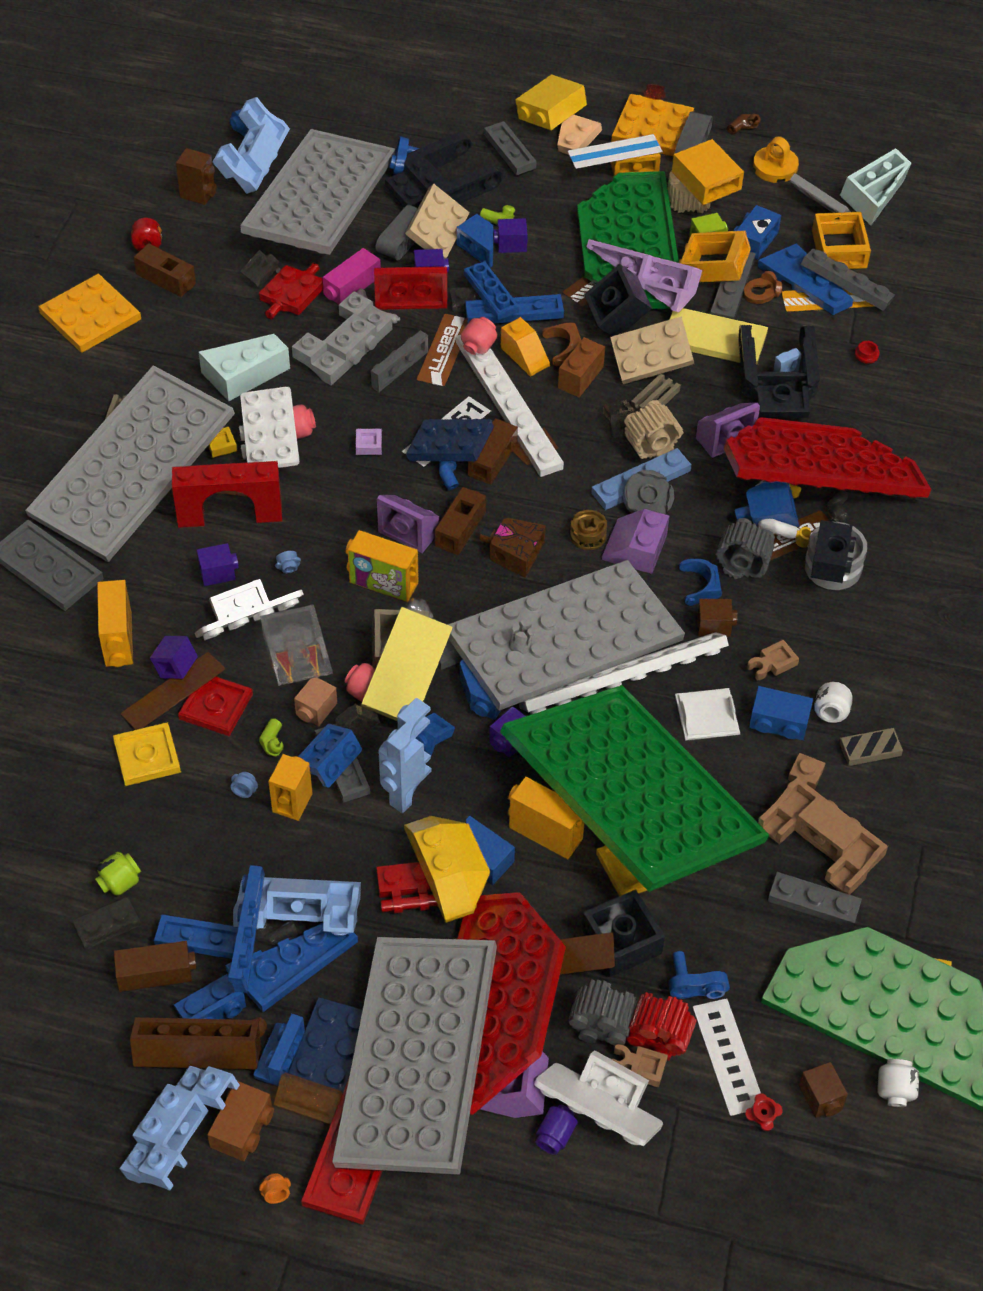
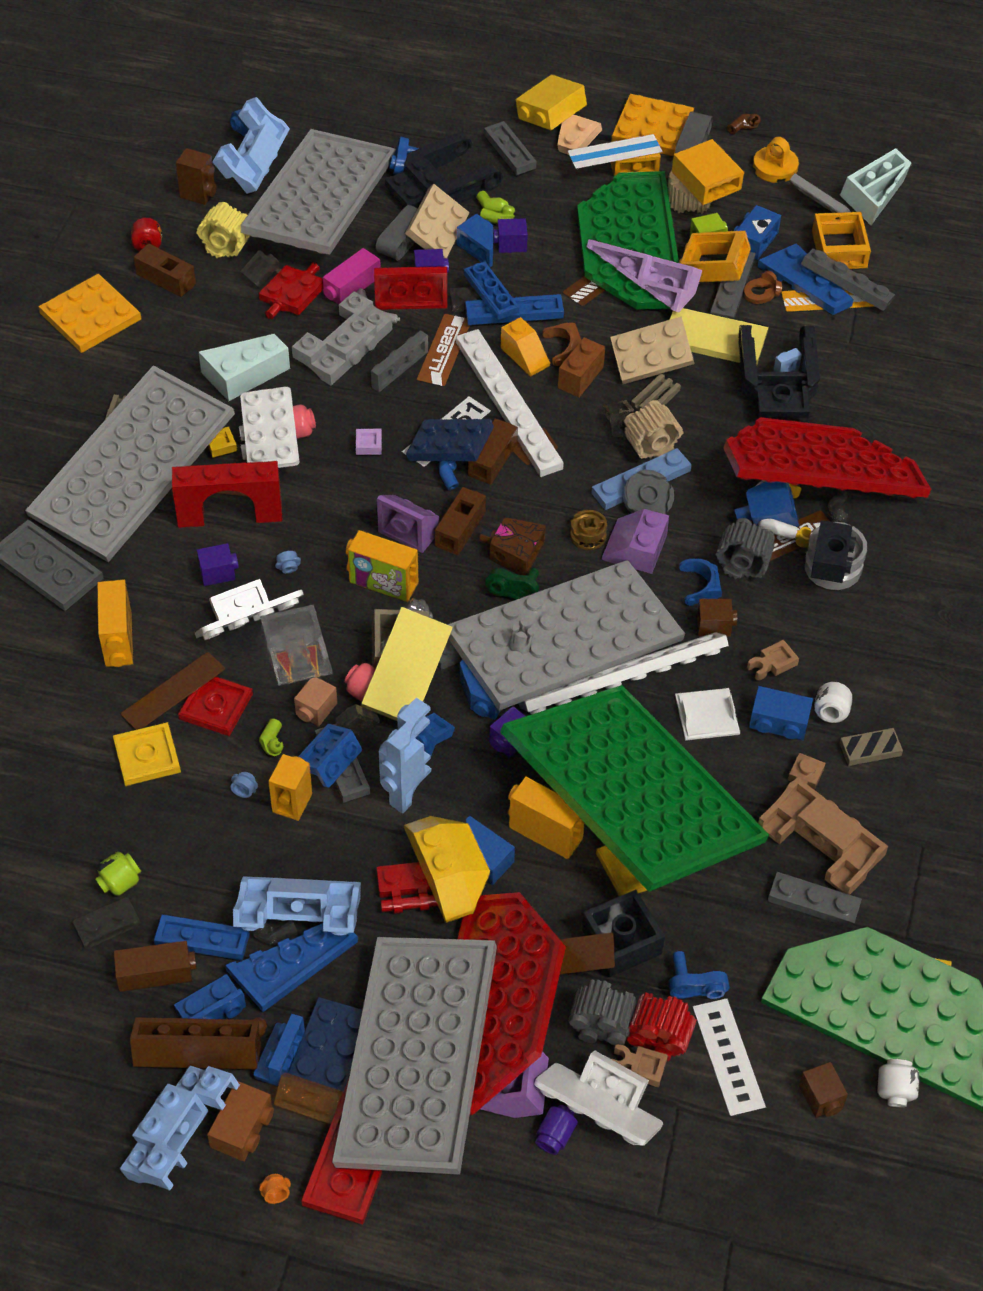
(174, 657): dark purple brick -> none
(222, 231): none -> light yellow brick
(245, 937): blue wing -> none
(479, 335): coral head -> none
(492, 204): none -> lime arm
(504, 583): none -> dark green piece
(617, 301): black brick -> none
(654, 91): clear red plate -> none
(717, 428): medium lavender slope -> none
(772, 1108): red plate -> none
(867, 352): red plate -> none

